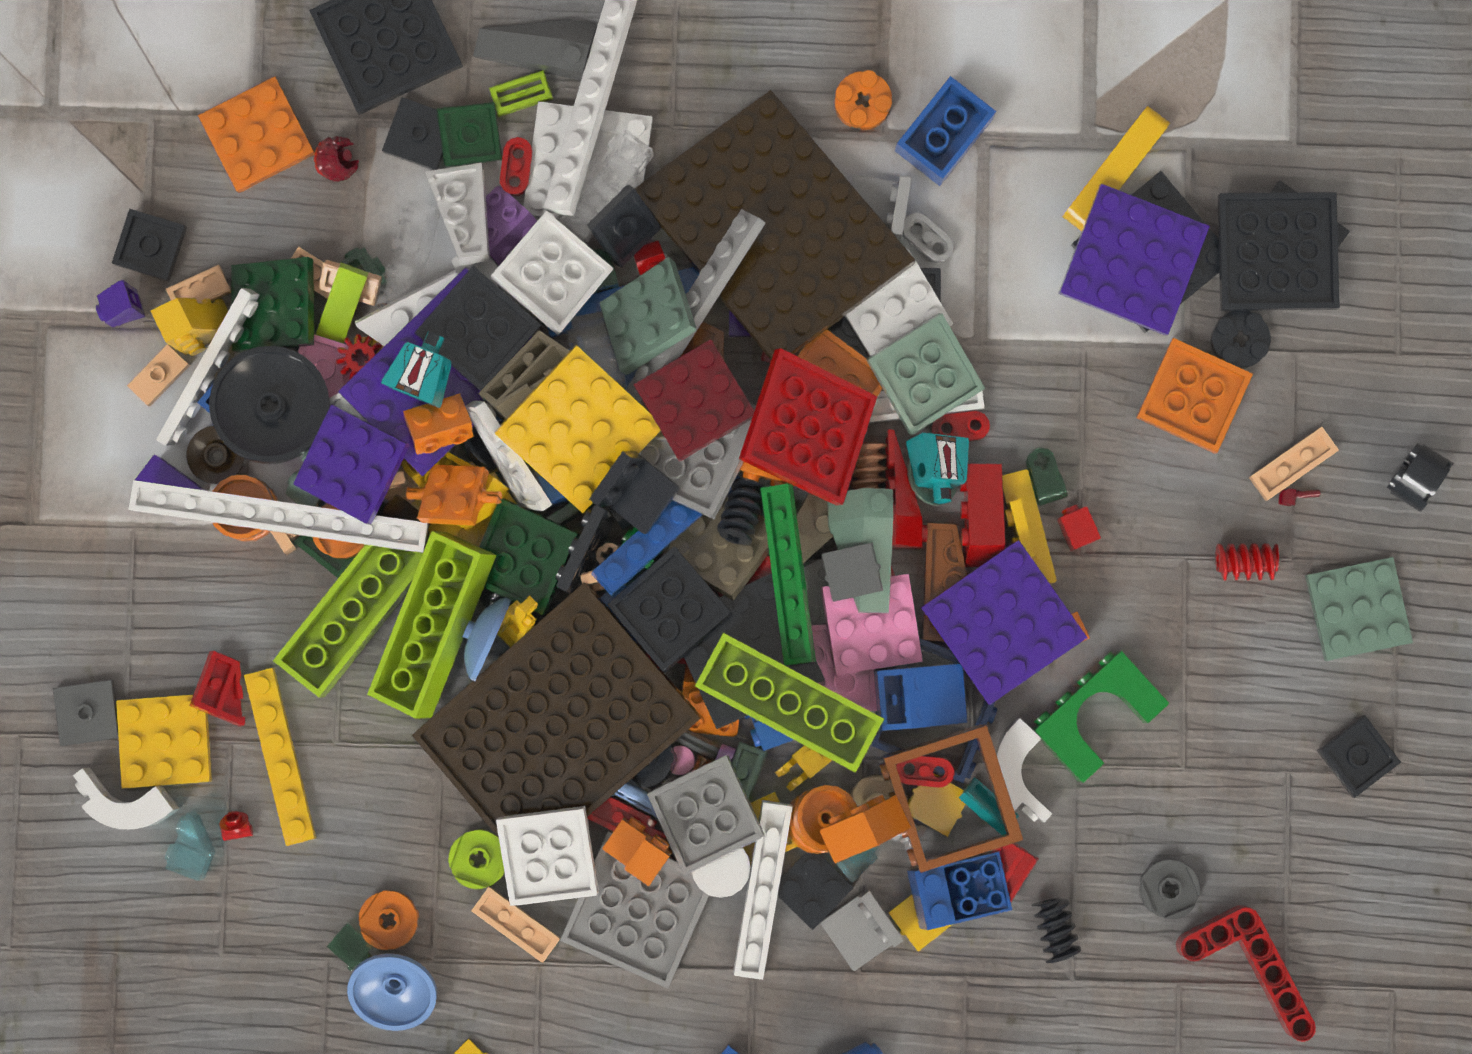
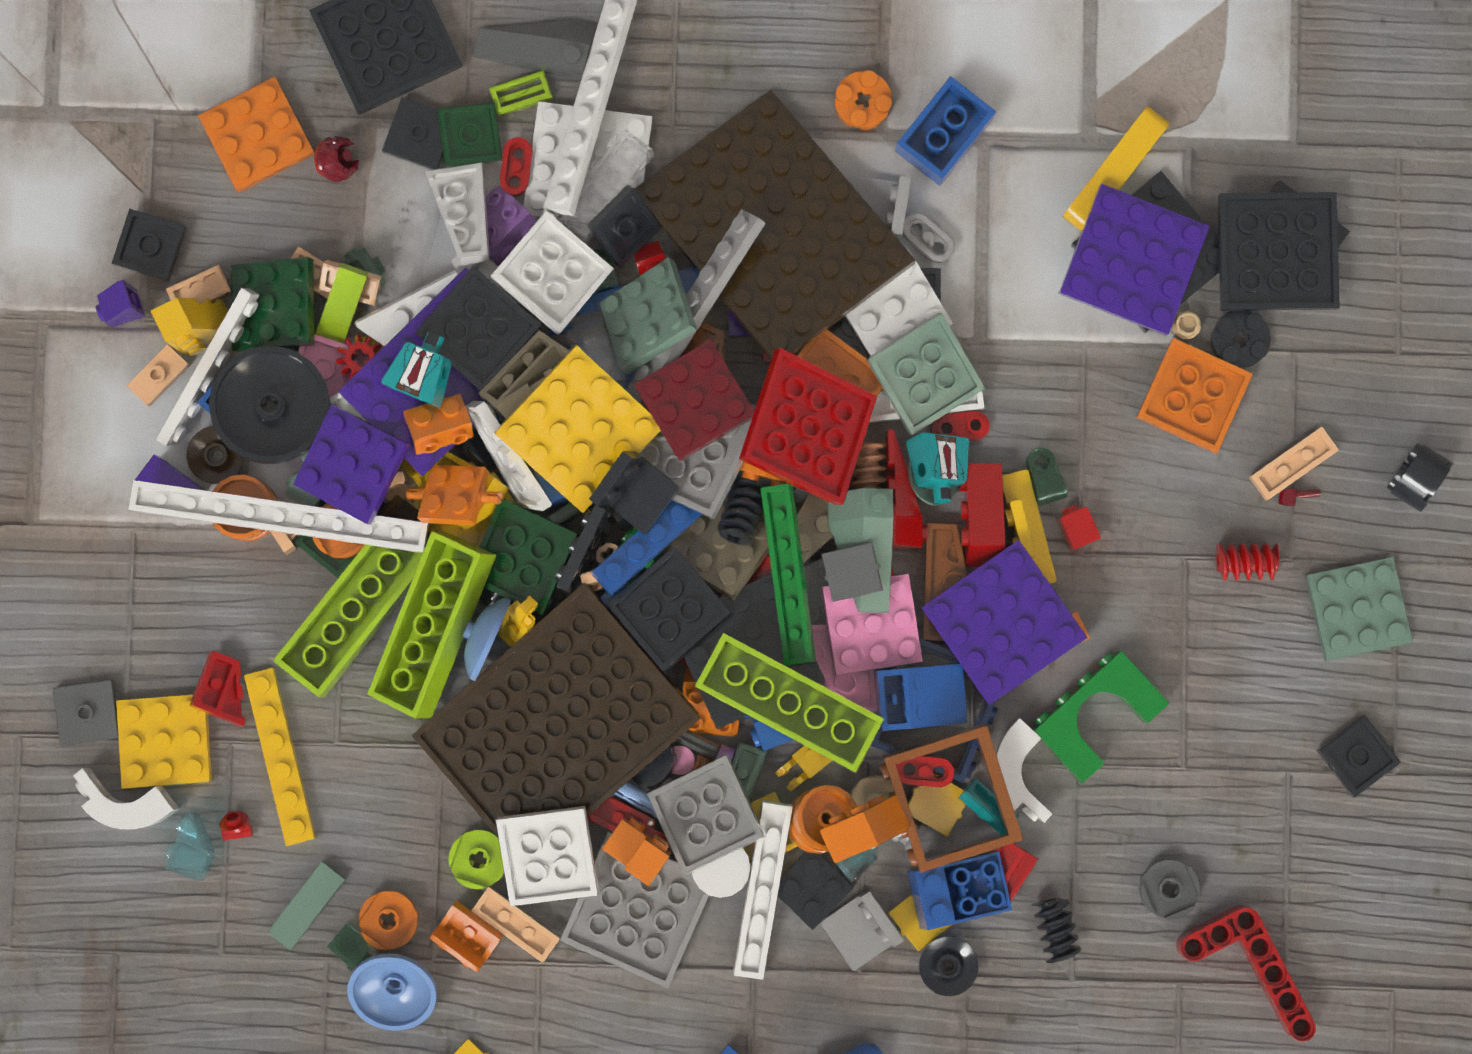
(306, 905): none -> sand green tile
(466, 936): none -> orange bracket
(957, 979): none -> black dish
(1186, 325): none -> tan plate

